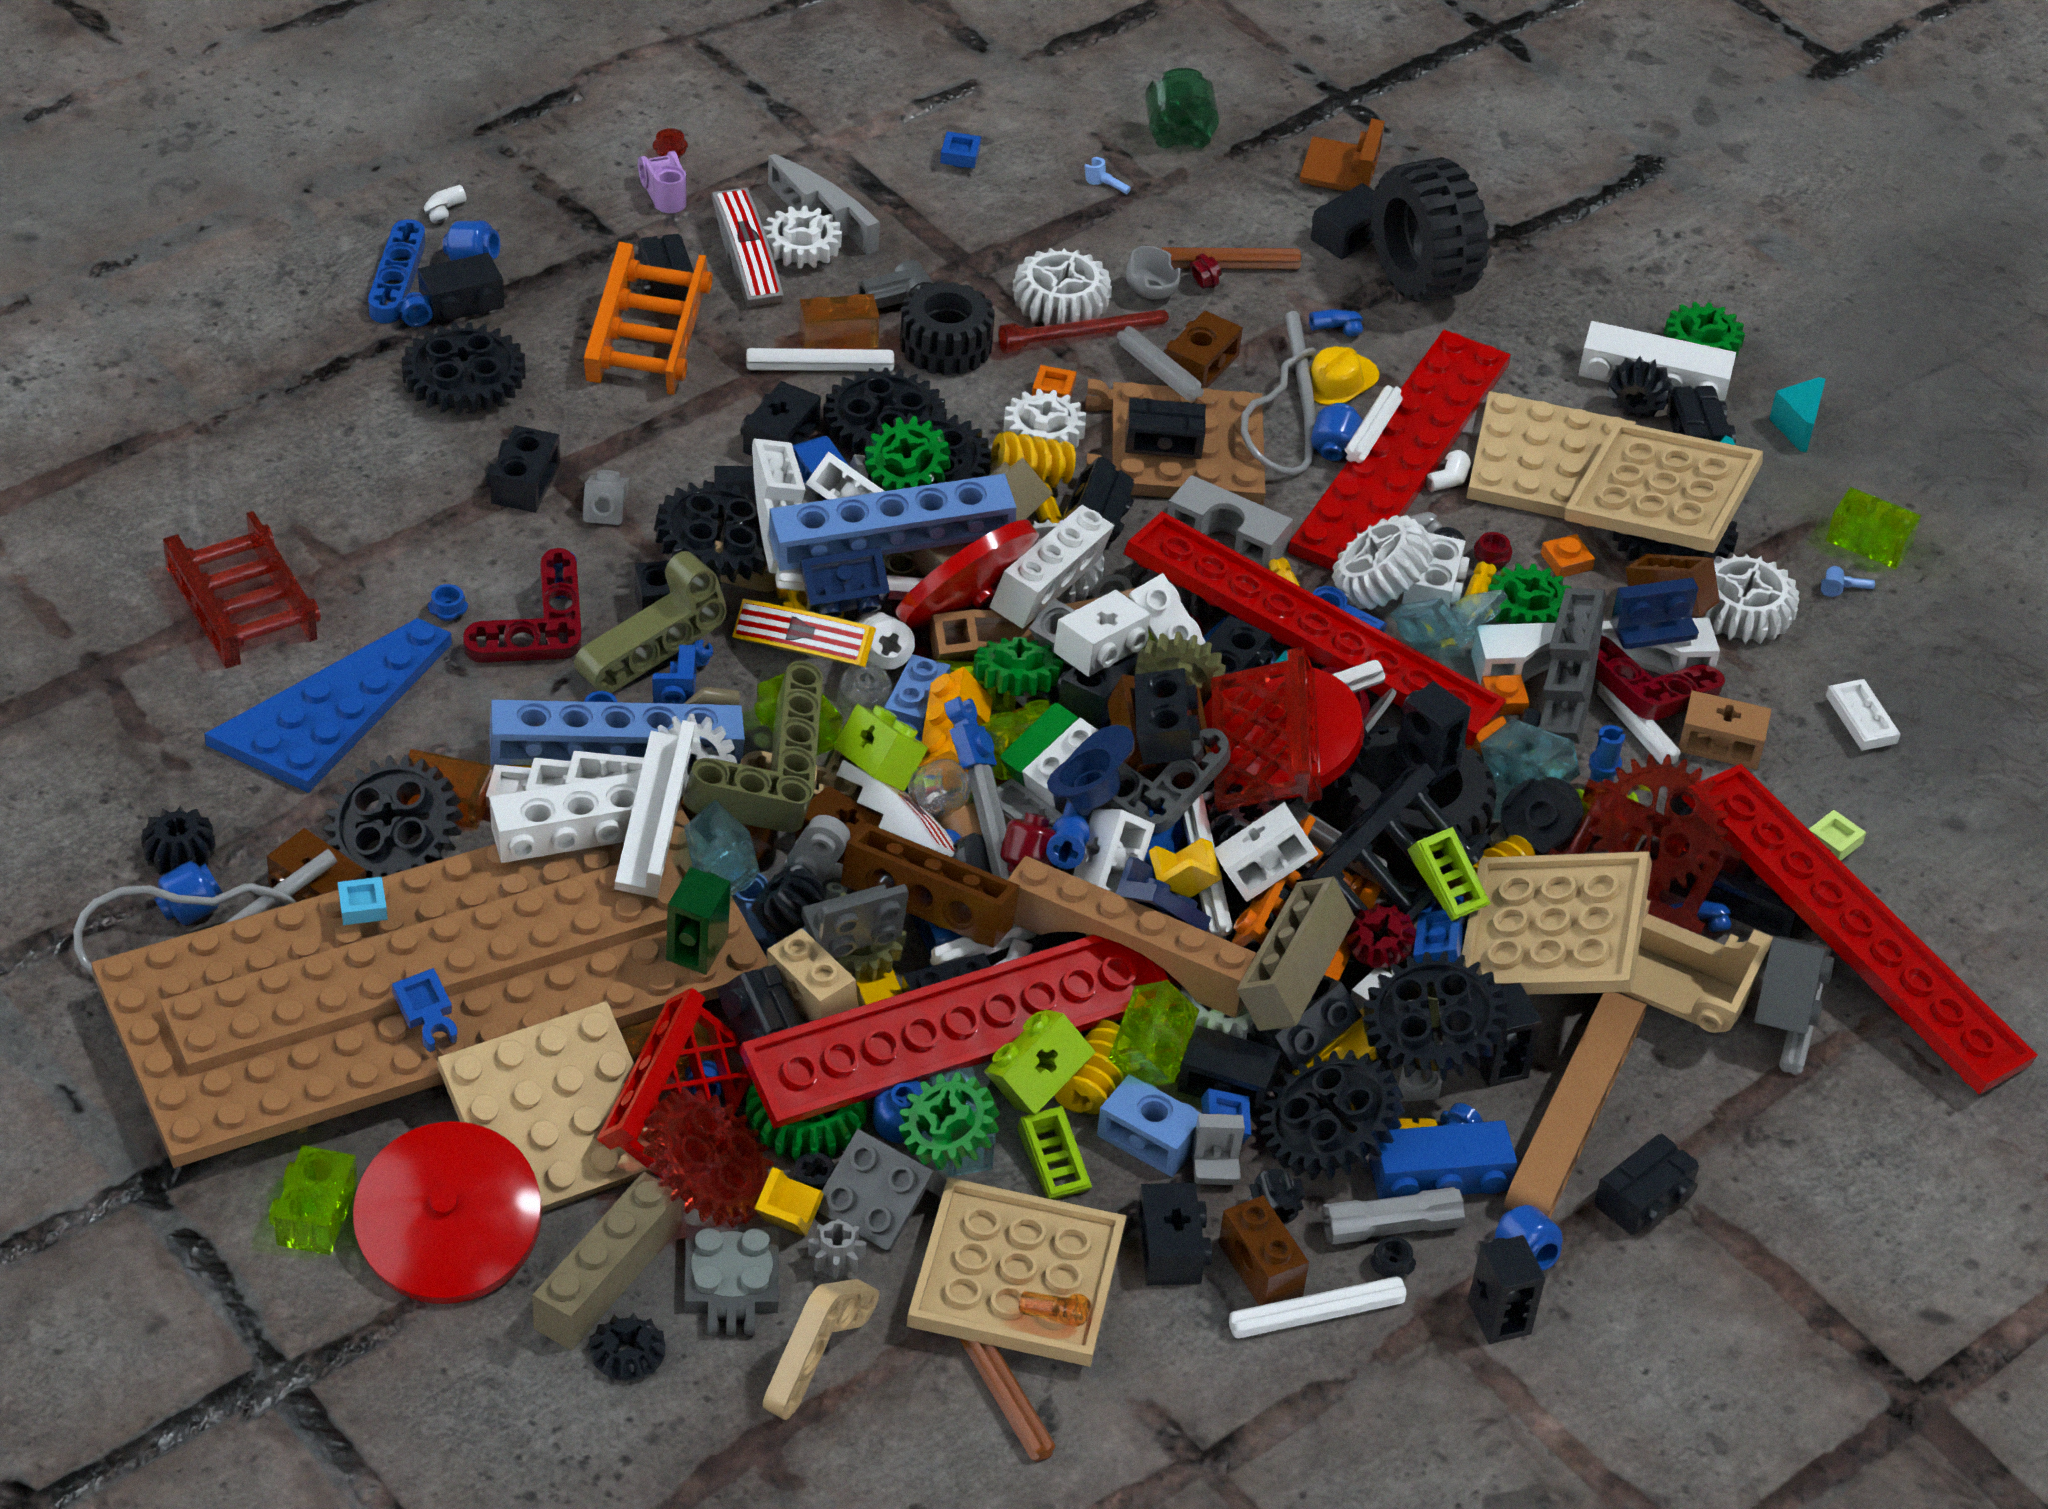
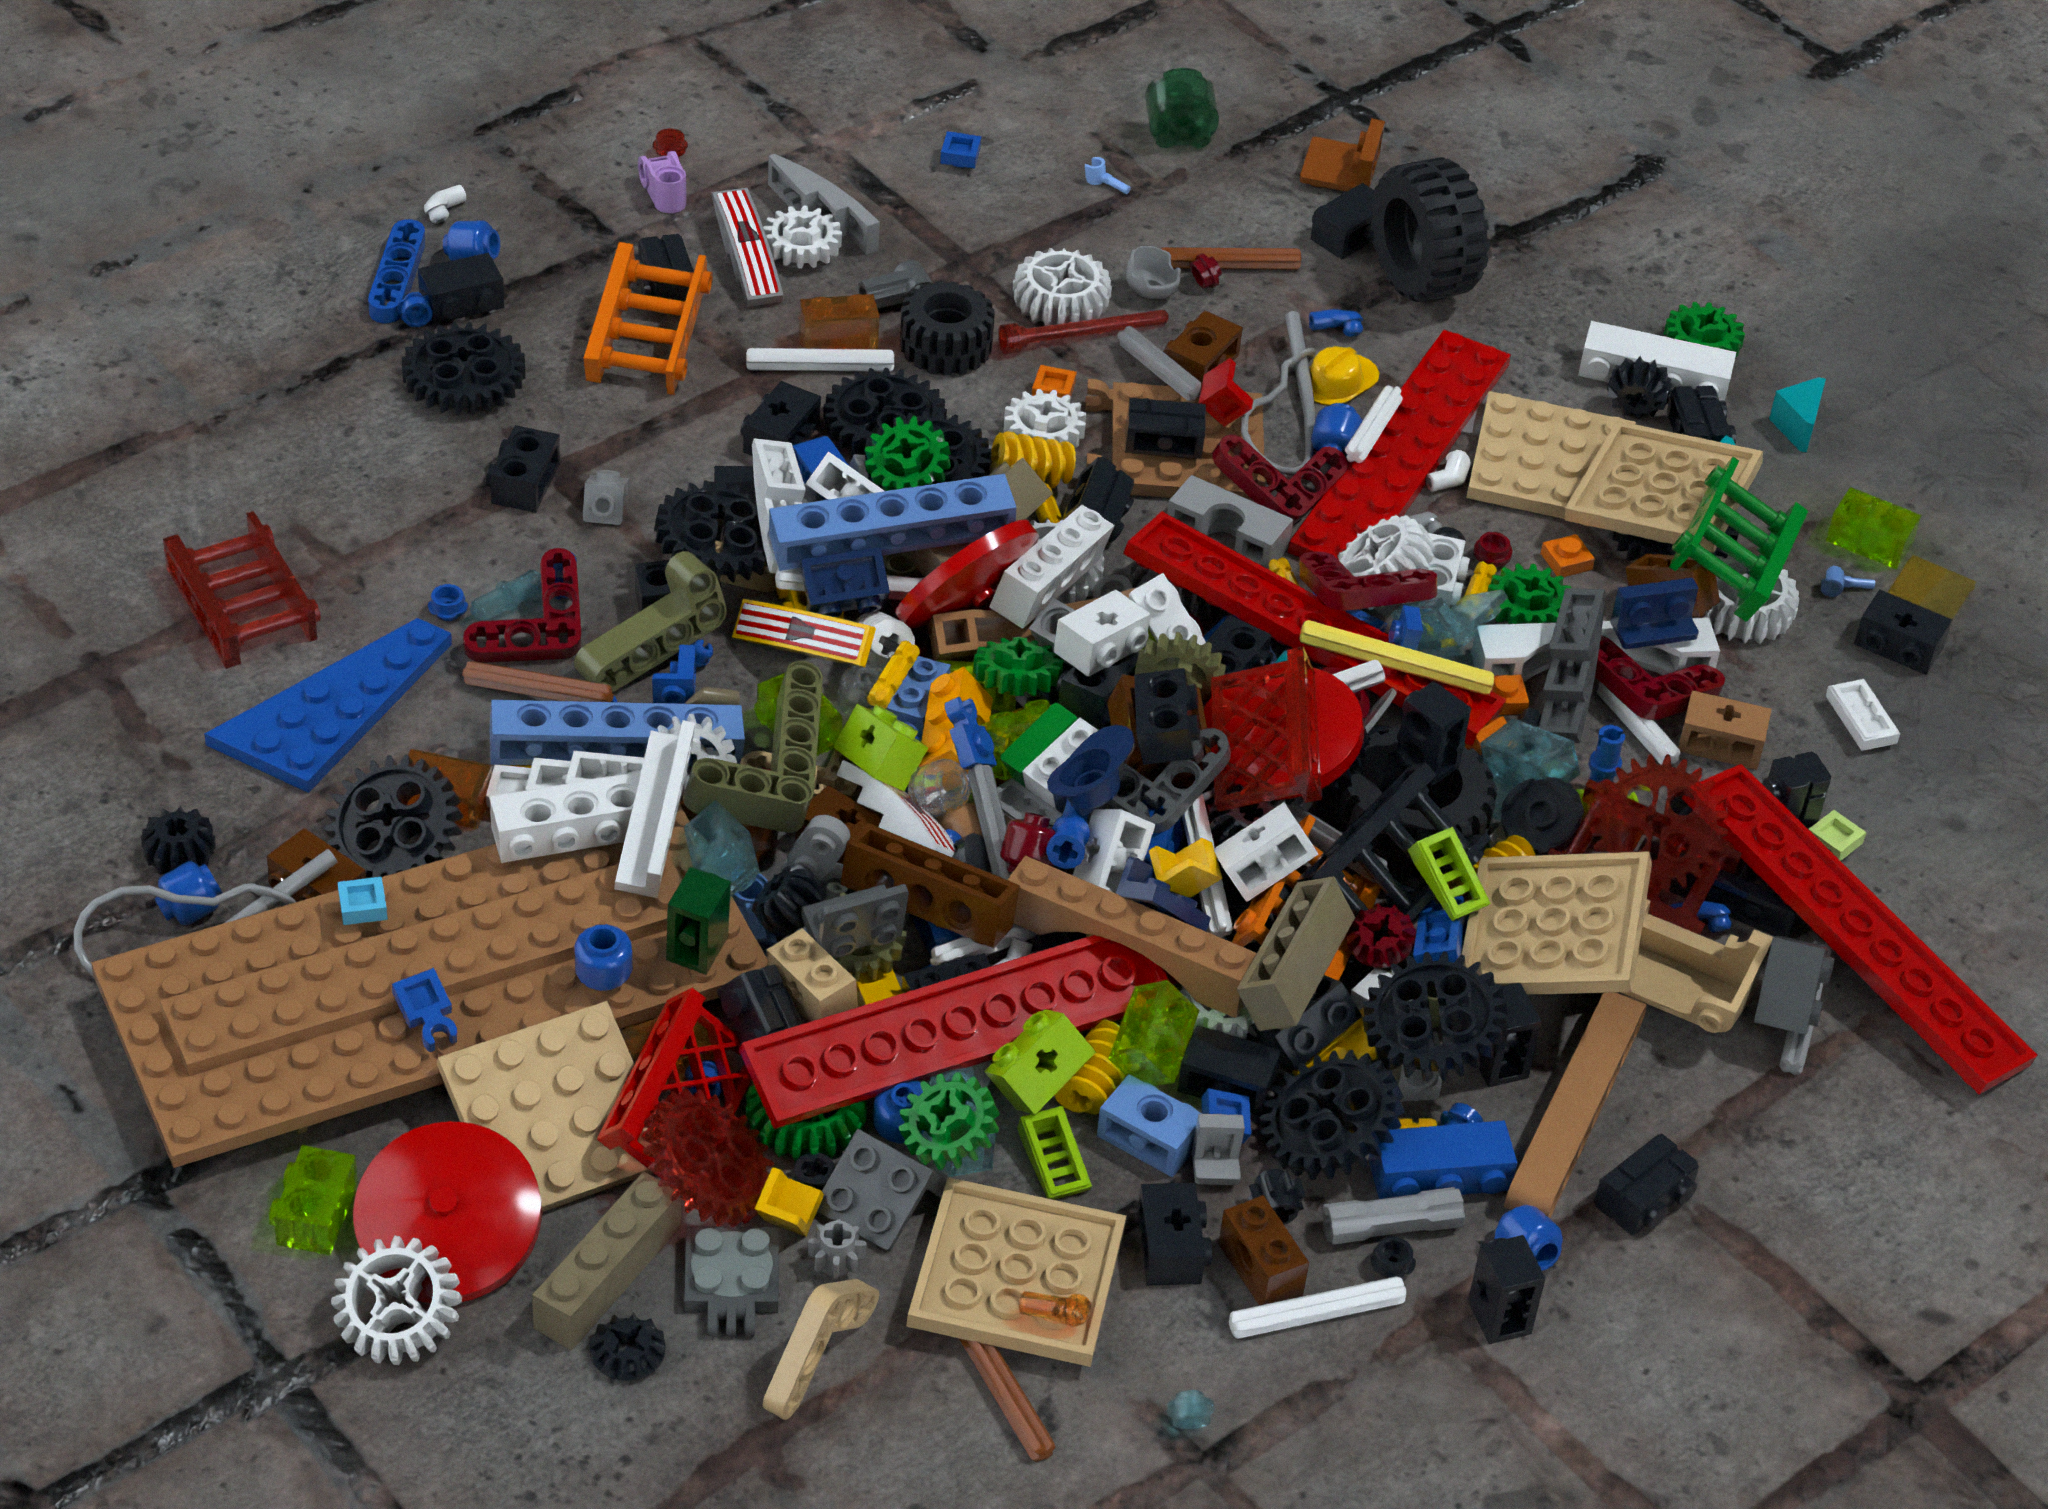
(386, 1315): none -> white gear
(506, 595): none -> clear light blue axle
(535, 683): none -> dark orange axle
(603, 957): none -> blue head
(893, 674): none -> yellow axle
(1190, 1410): none -> clear light blue plate
(1222, 396): none -> red panel
(1287, 490): none -> dark red beam
(1345, 592): none -> dark red beam
(1397, 657): none -> light yellow axle
(1408, 629): none -> blue plate
(1772, 546): none -> green fence
(1800, 785): none -> black brick
(1903, 631): none -> black brick
(1932, 587): none -> clear yellow piece

